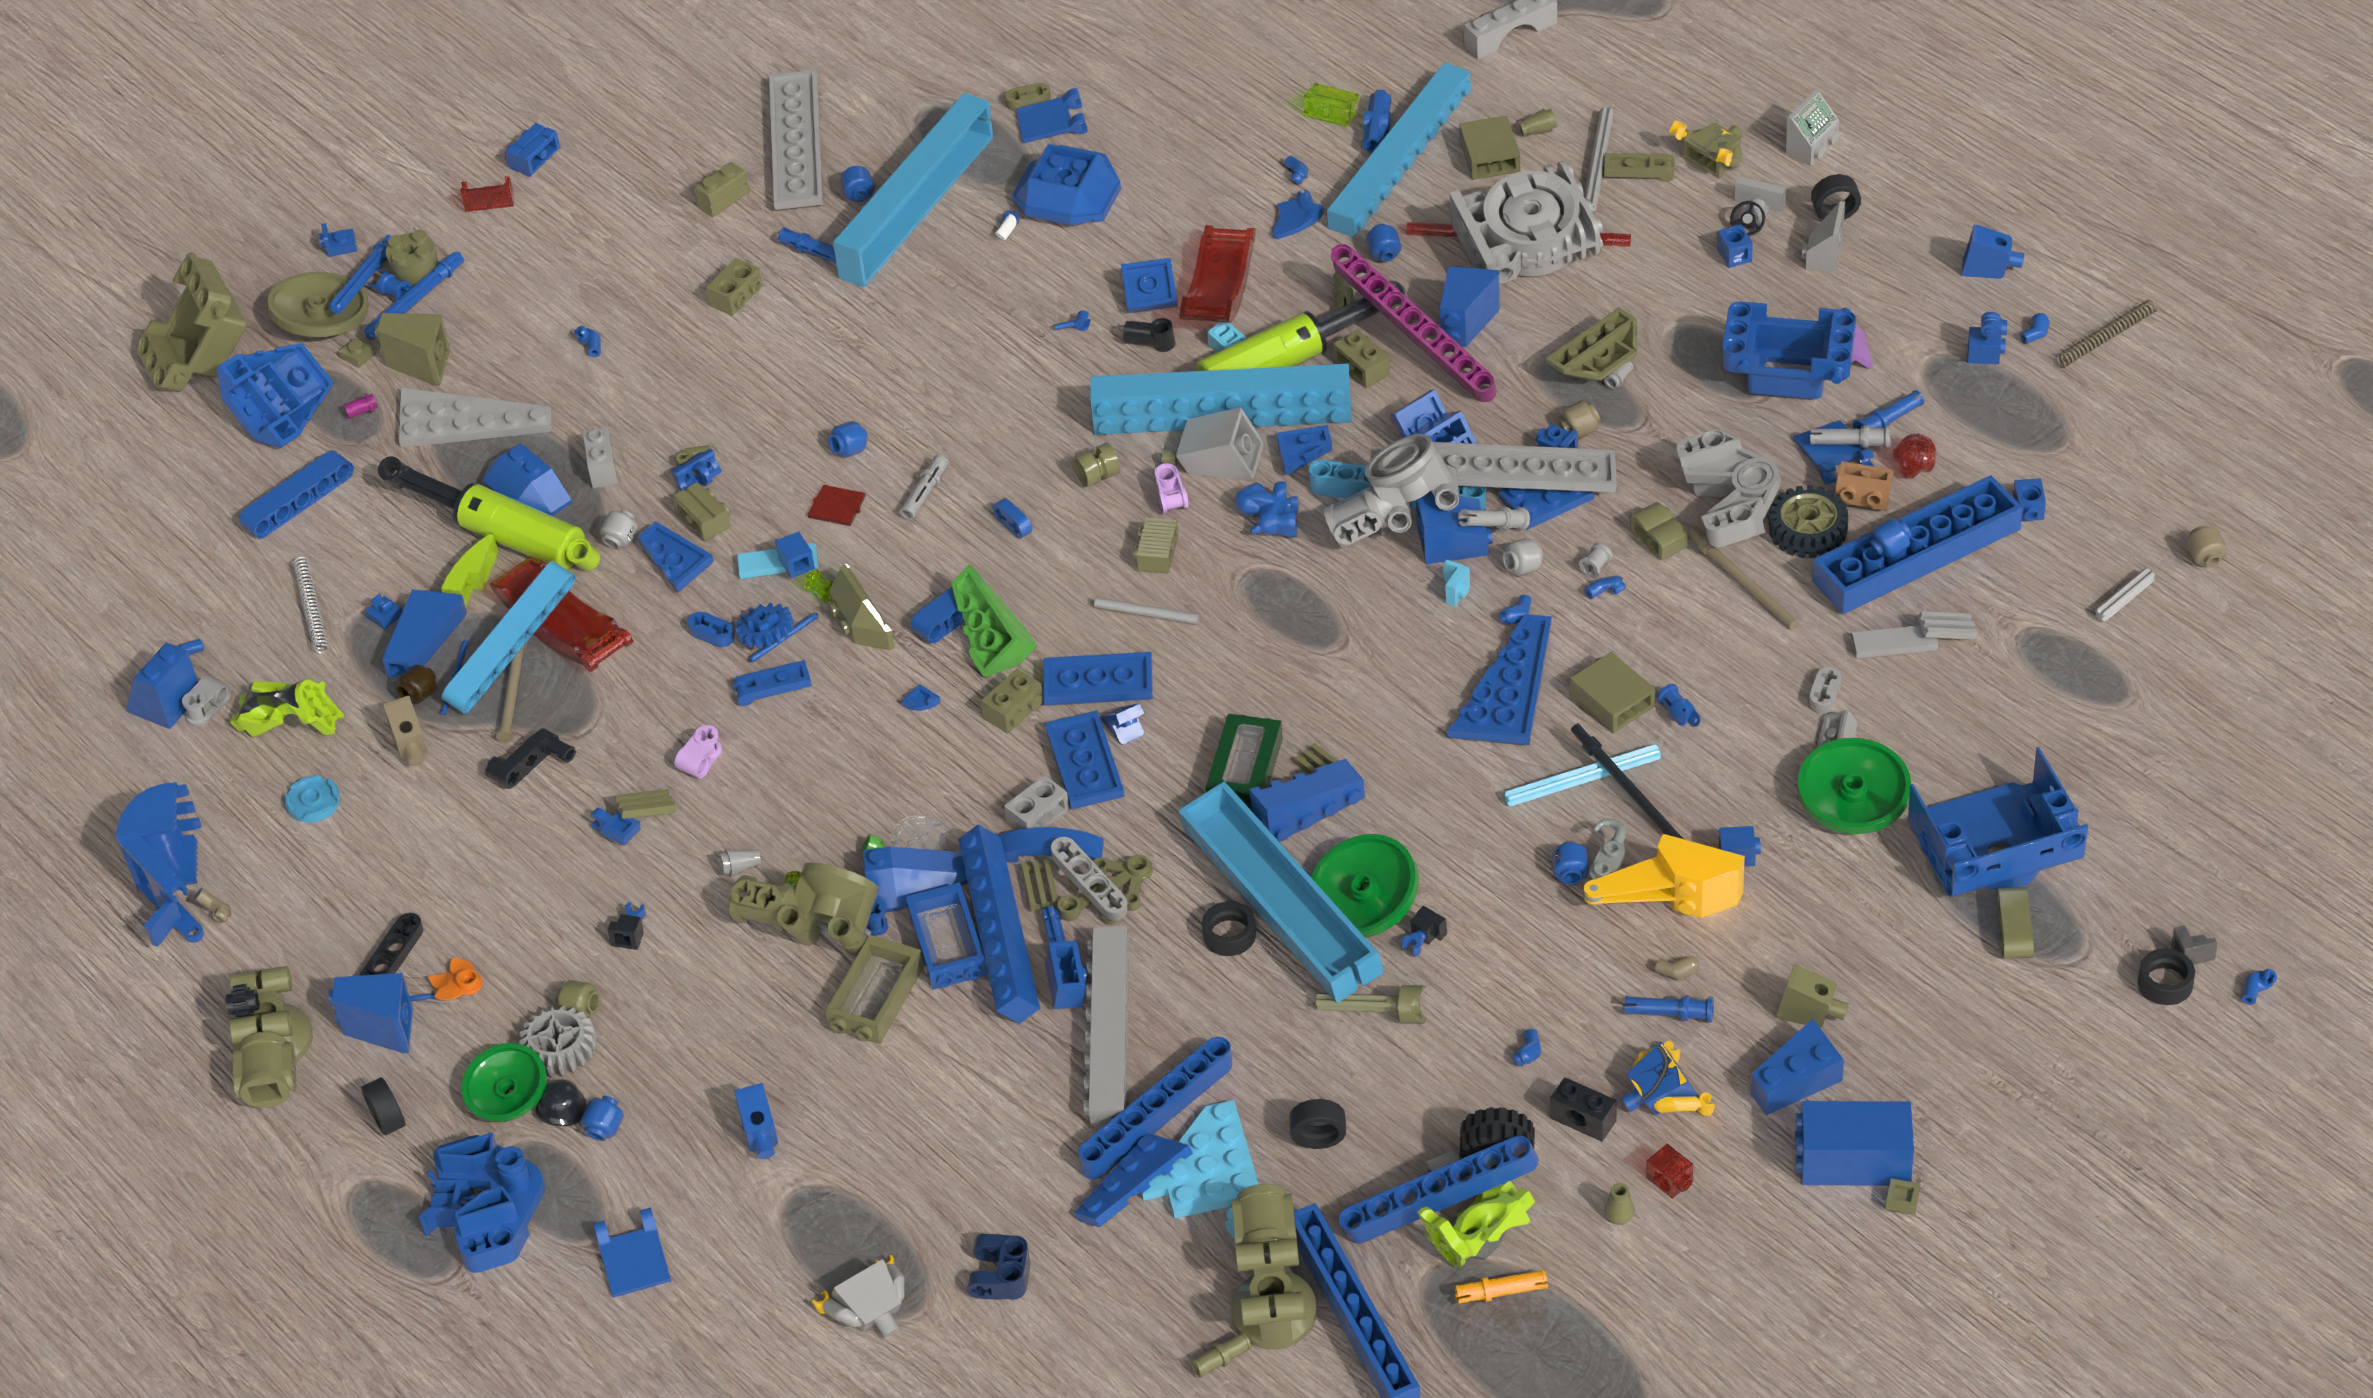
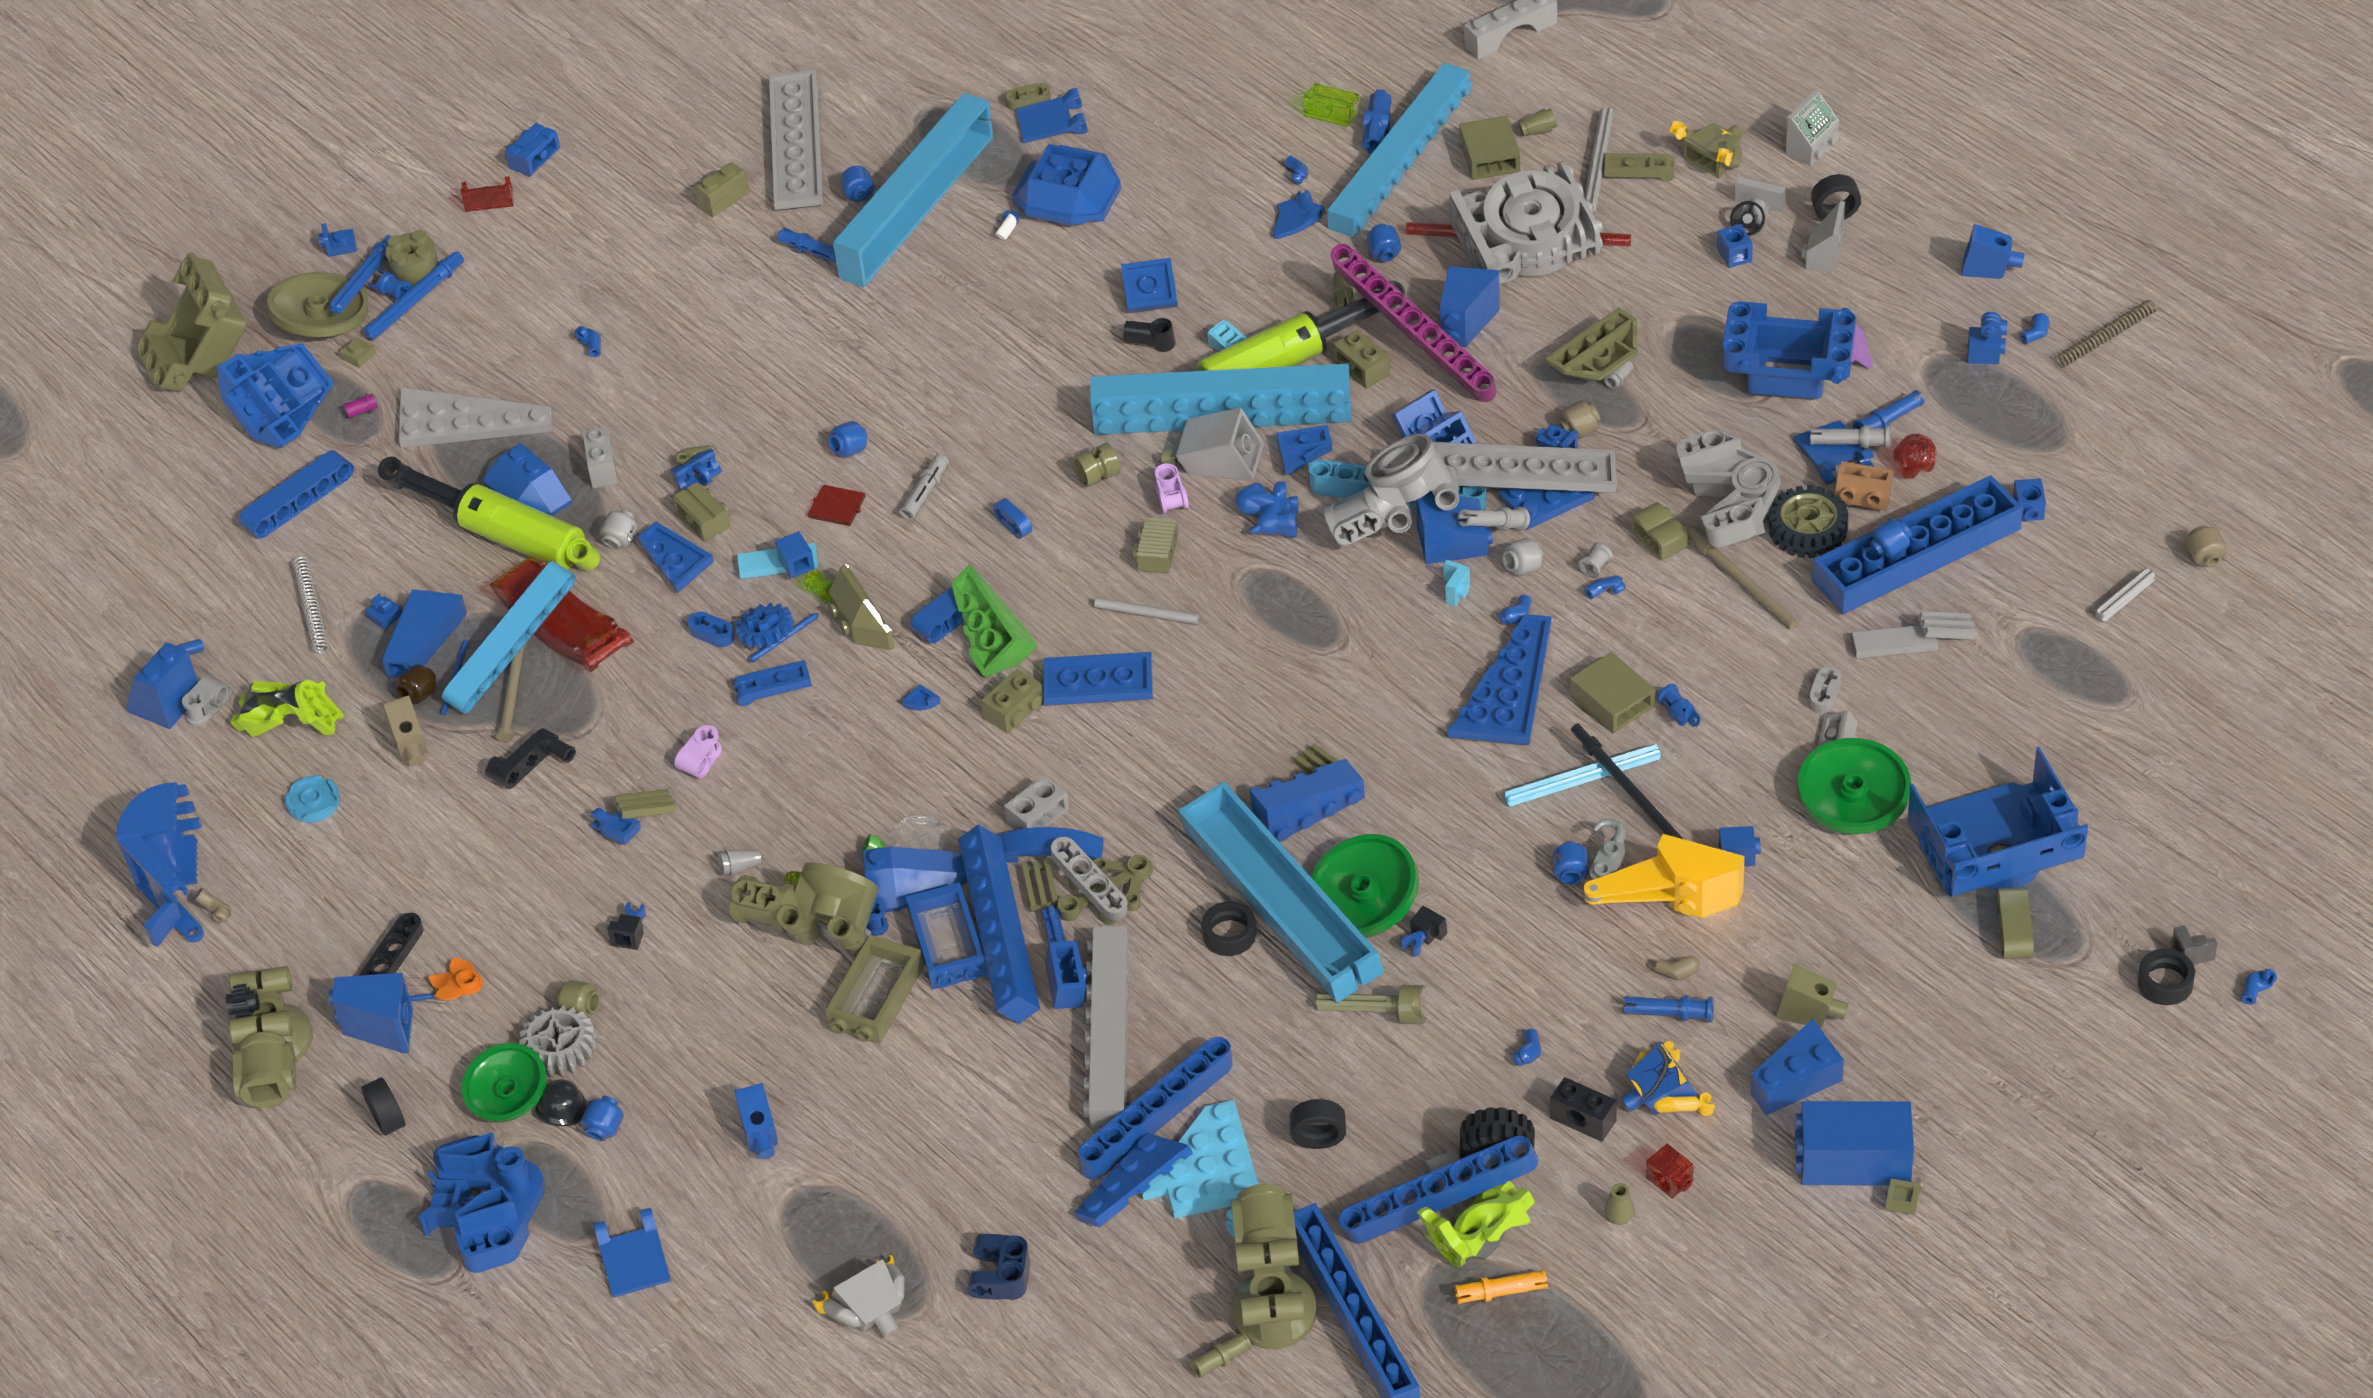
(414, 345): olive slope -> none
(472, 569): lime slope -> none
(734, 286): olive brick -> none
(1080, 323): blue hand -> none
(1084, 760): blue plate -> none
(1124, 723): slope -> none
(1219, 275): clear red windscreen -> none
(1246, 754): dark green piece -> none

